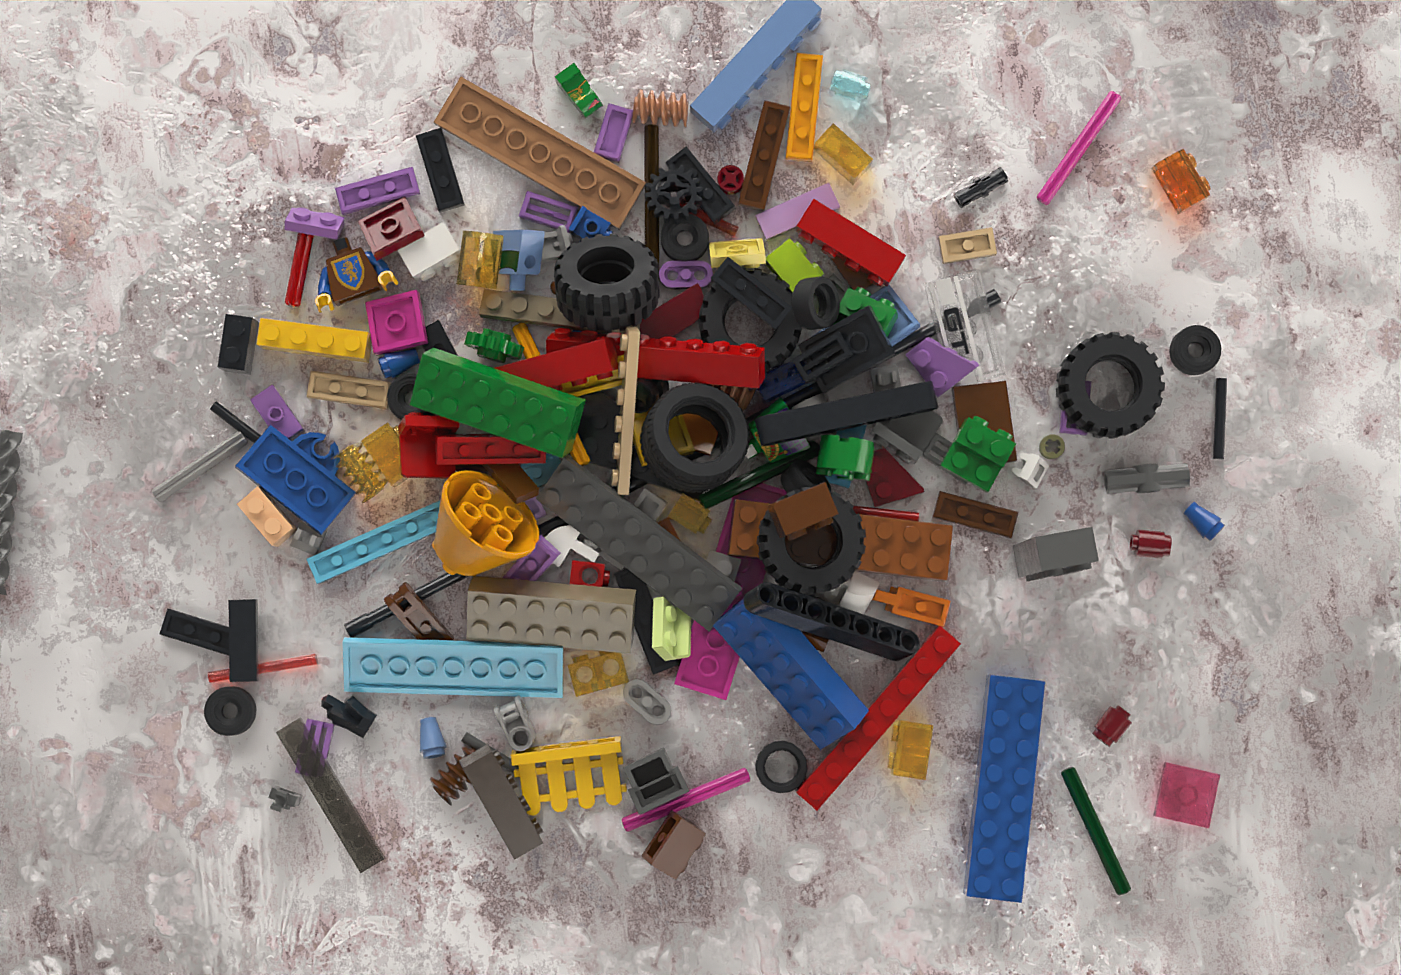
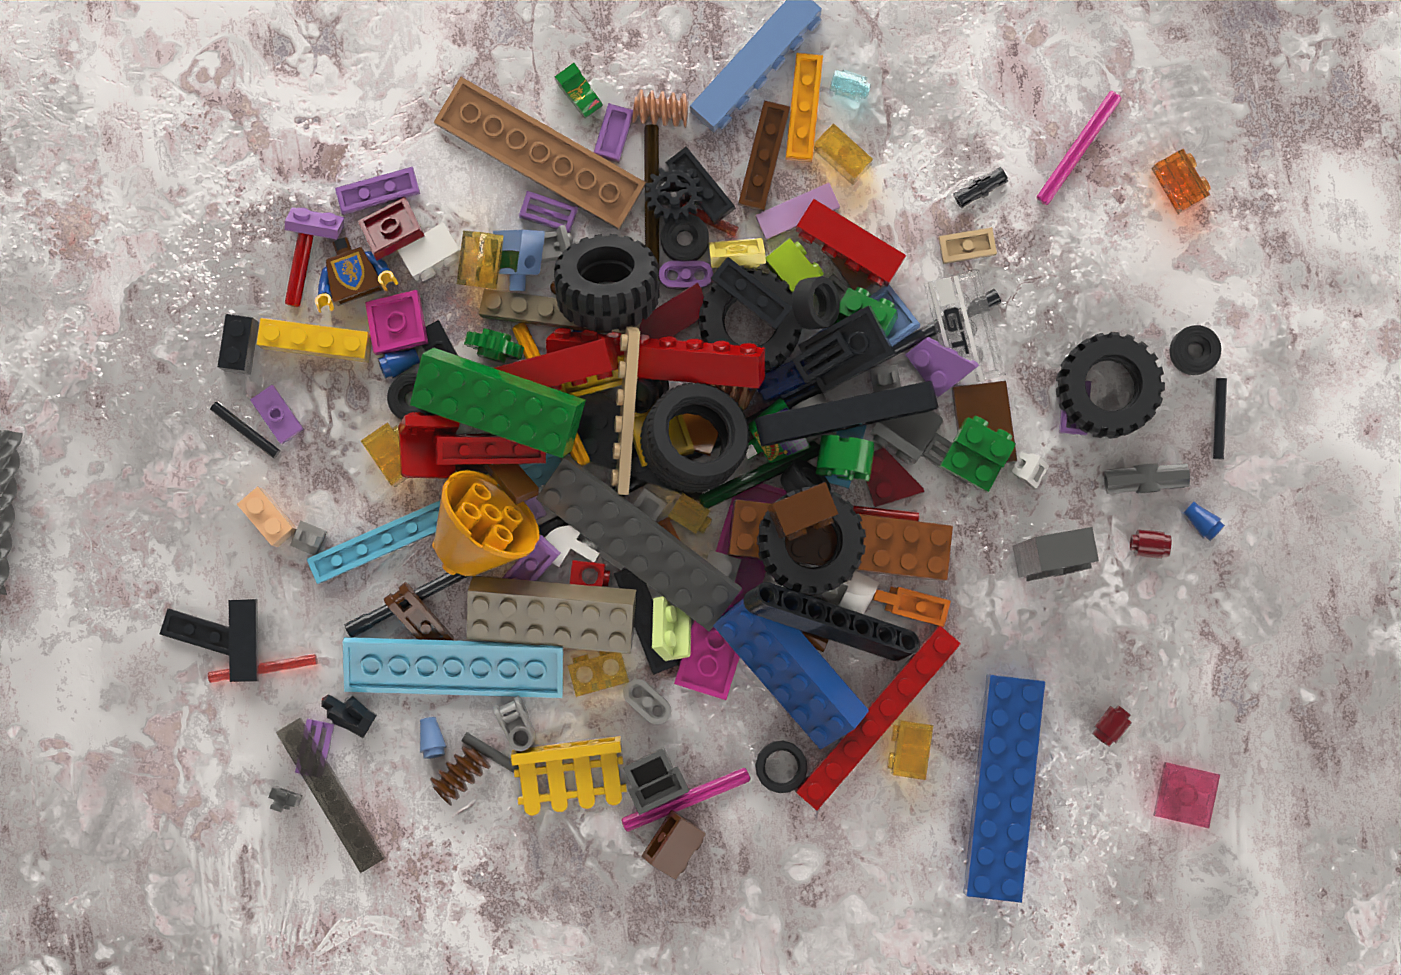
(199, 466): light grey axle -> none
(214, 711): black tyre -> none
(298, 476): blue plate -> none
(348, 390): tan tile -> none
(361, 471): clear yellow piece -> none
(440, 170): black tile -> none
(501, 801): dark brown brick -> none
(583, 219): blue brick -> none
(733, 176): dark red wheel -> none
(975, 514): reddish brown tile -> none
(1051, 455): olive bush -> none
(1096, 831): dark green axle -> none

